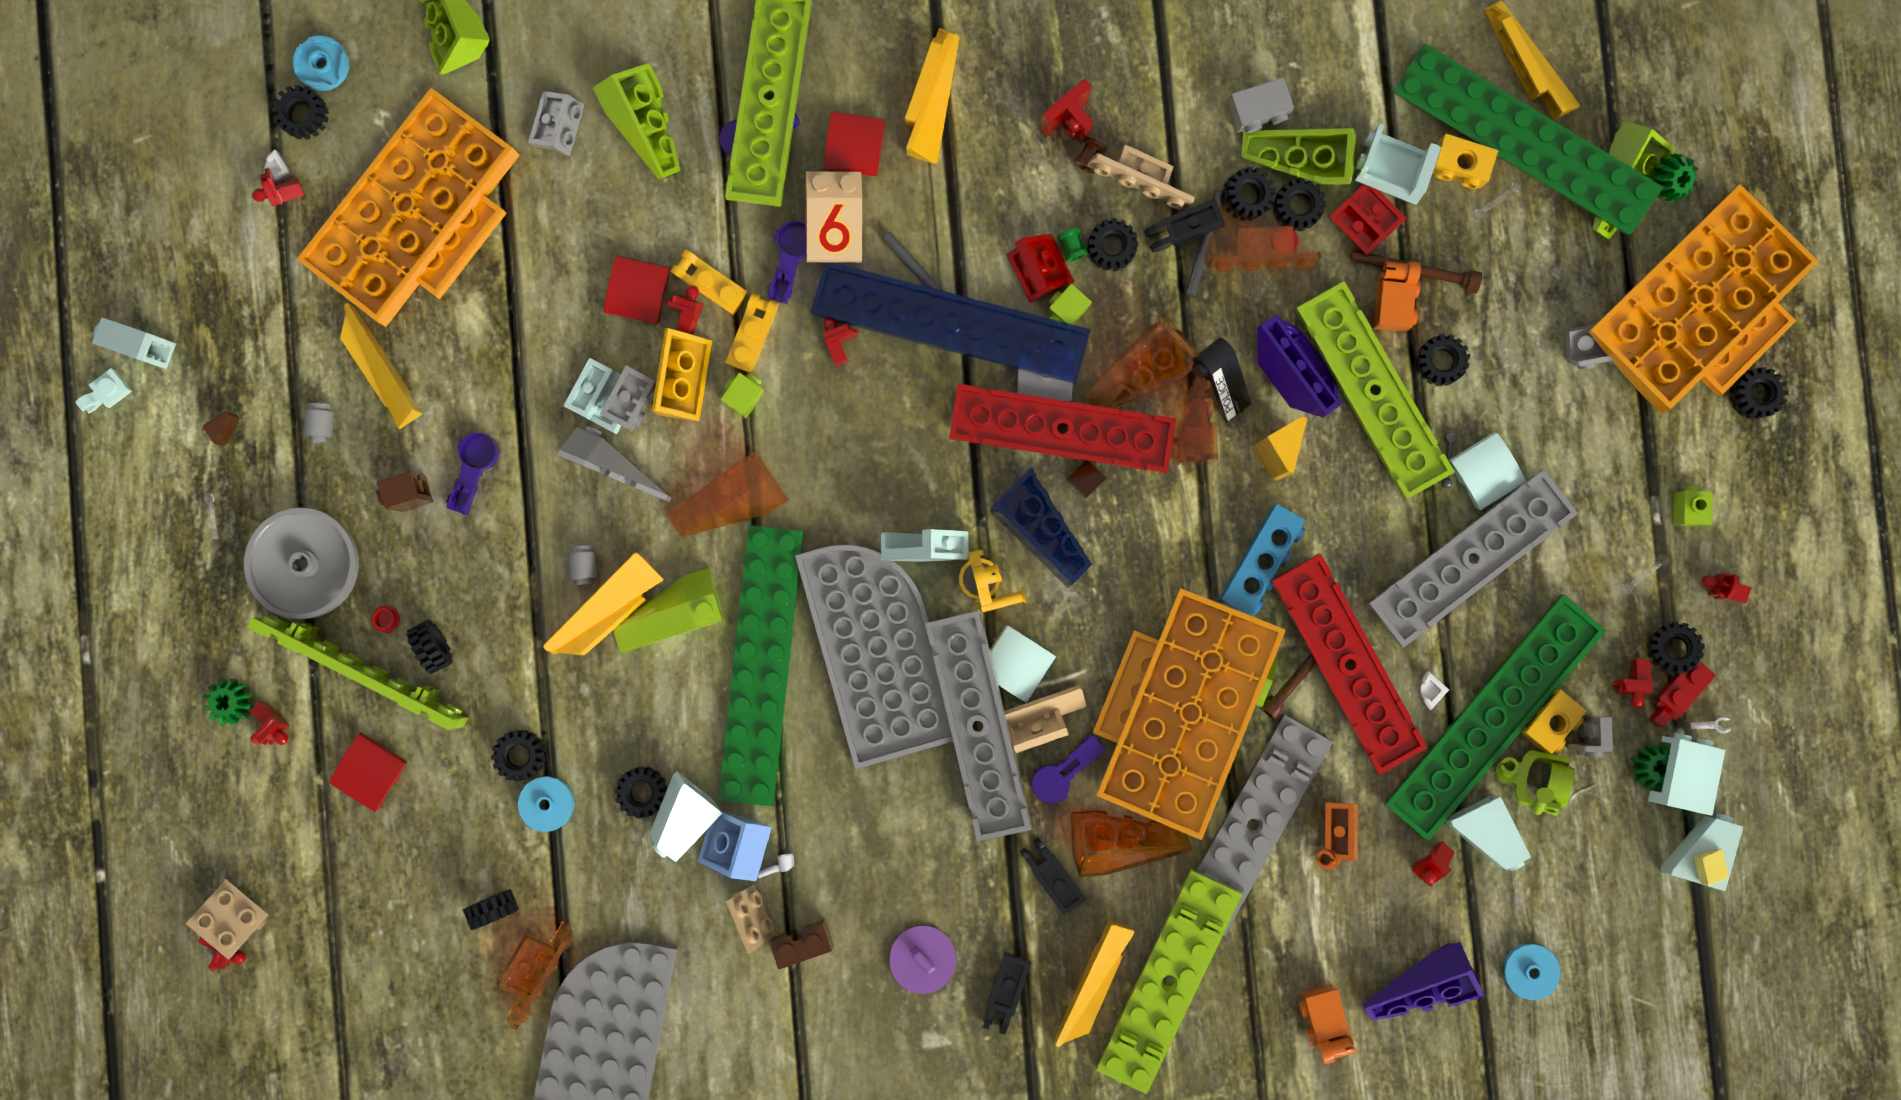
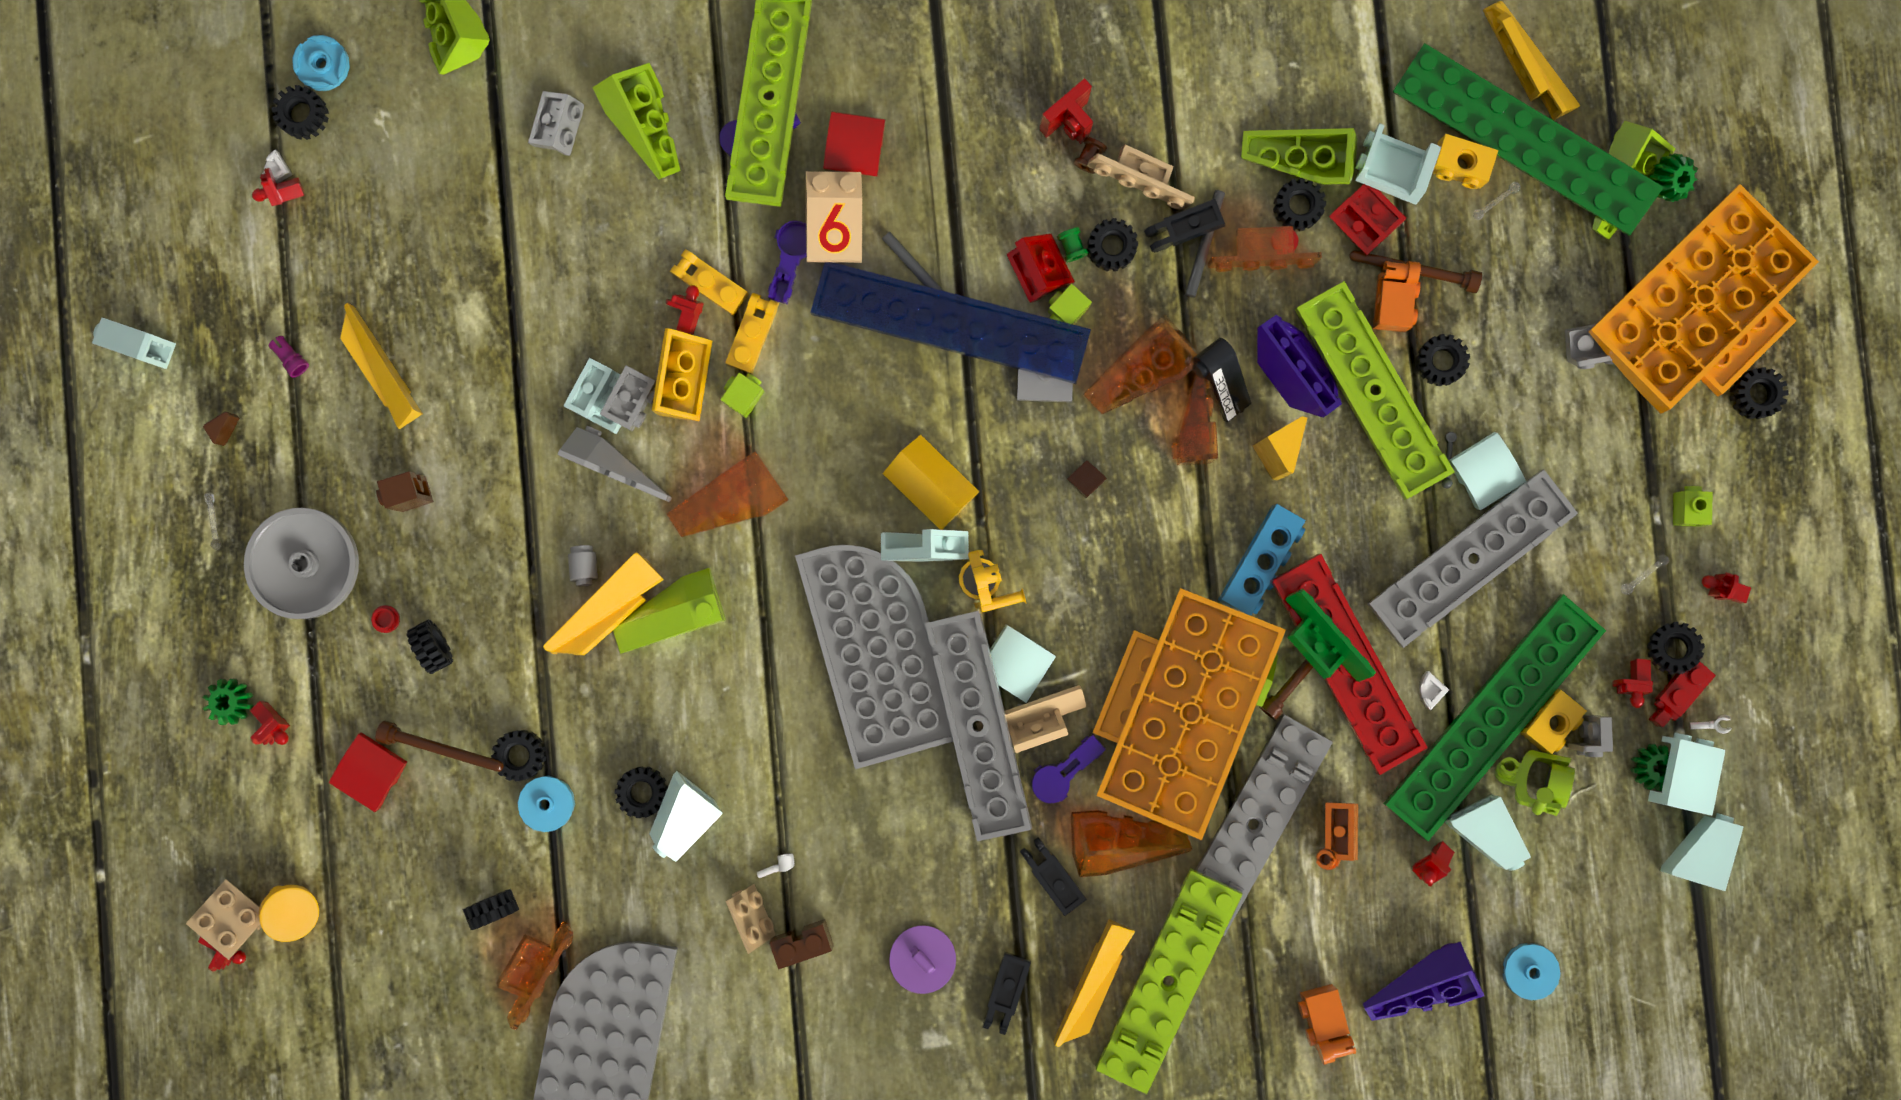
(107, 390): light aqua plate -> none
(288, 913): none -> yellow tile
(292, 361): none -> magenta pin
(302, 639): lime piece -> none
(318, 423): light grey brick -> none
(389, 733): none -> reddish brown piece
(413, 211): light orange slope -> none
(475, 450): dark purple piece -> none
(636, 289): red slope -> none
(735, 846): light blue slope -> none
(760, 666): green plate -> none
(834, 337): red piece -> none
(930, 482): none -> yellow slope
(931, 97): yellow wedge -> none
(1041, 528): clear blue wedge -> none
(1092, 434): red piece -> none
(1261, 106): light grey brick -> none
(1261, 186): black tyre -> none
(1323, 642): none -> green bracket
(1711, 867): light yellow slope -> none

